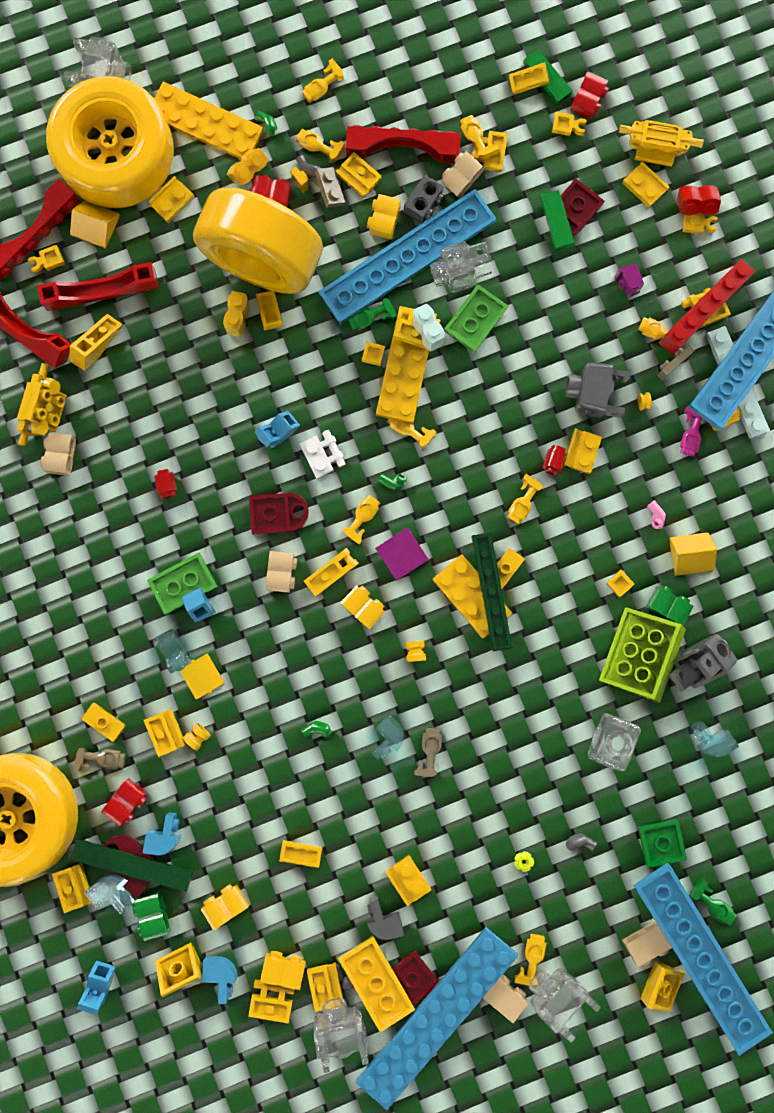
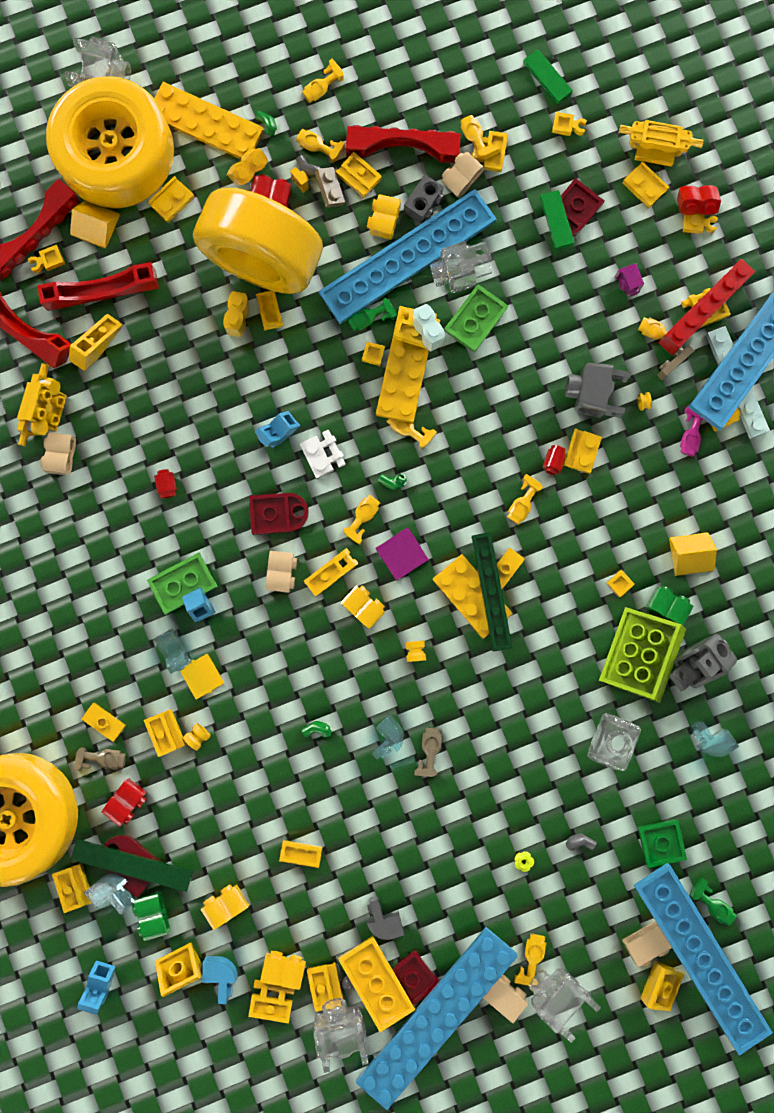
(162, 842): dark azure brick -> none
(408, 880): yellow plate -> none
(529, 78): yellow plate -> none
(588, 95): red brick -> none
(658, 515): bright pink arm -> none

